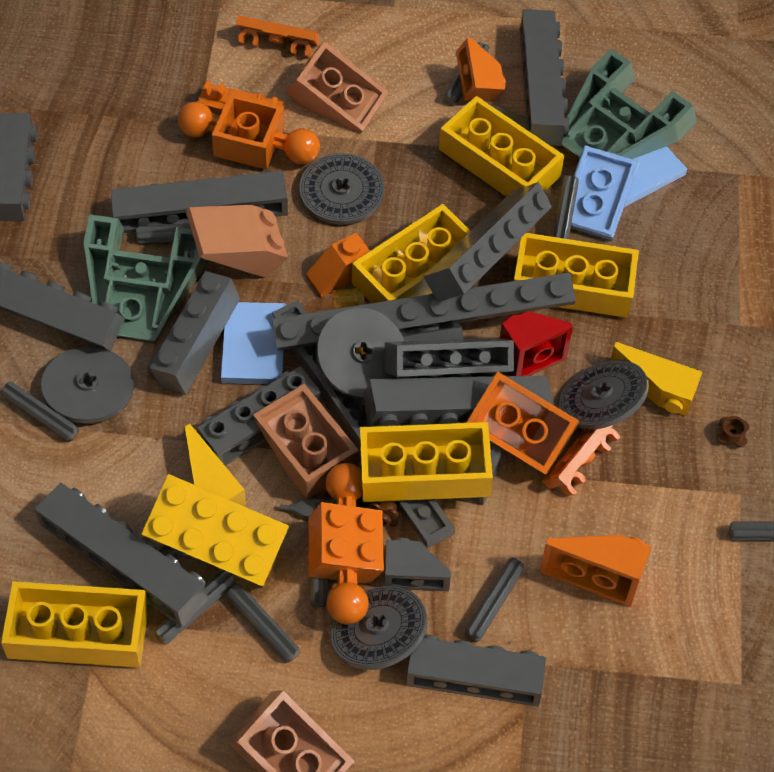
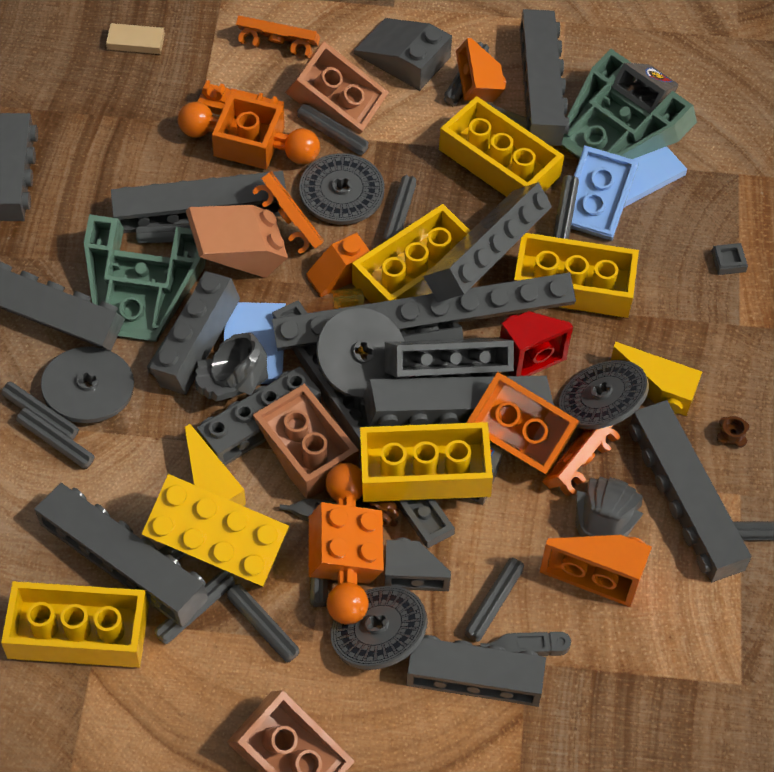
(55, 438): none -> dark grey axle
(135, 38): none -> tan tile
(234, 370): none -> dark grey hair
(290, 212): none -> orange plate
(333, 129): none -> dark grey axle
(400, 207): none -> dark grey axle
(407, 50): none -> dark grey slope
(540, 642): none -> dark grey piece
(607, 508): none -> dark grey hair
(648, 89): none -> dark grey torso
(689, 492): none -> dark grey brick
(729, 259): none -> dark grey tile

